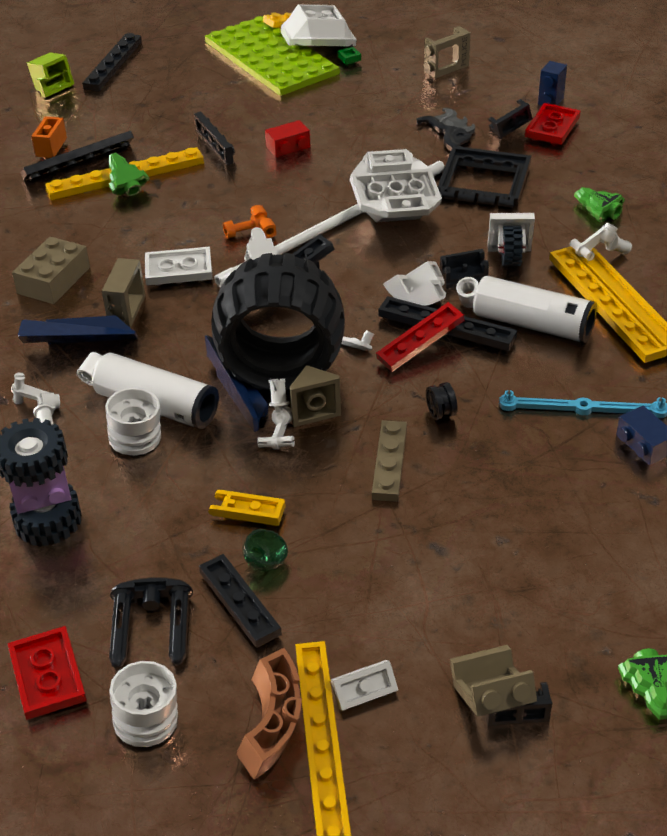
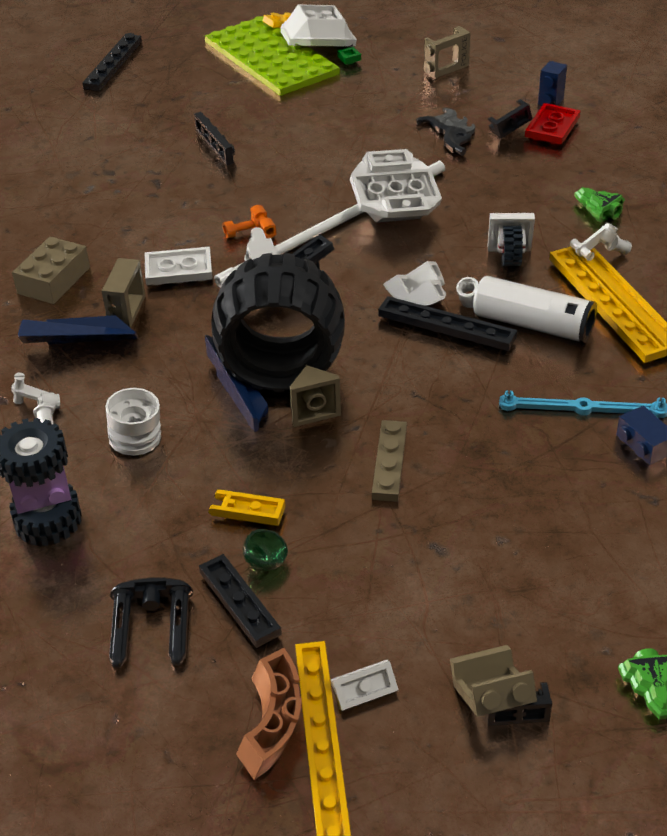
(46, 672): red plate -> none
(49, 137): orange brick -> none
(50, 73): lime plate -> none
(72, 157): black plate -> none
(100, 179): yellow plate -> none
(125, 177): bright green rock -> none
(144, 703): white wheel -> none
(178, 396): white piece -> none
(281, 417): white pin -> none
(287, 138): red brick -> none
(362, 344): white bar -> none
(420, 336): red plate -> none
(441, 401): black wheel -> none
(463, 265): black hinge -> none
(489, 160): black hinge -> none

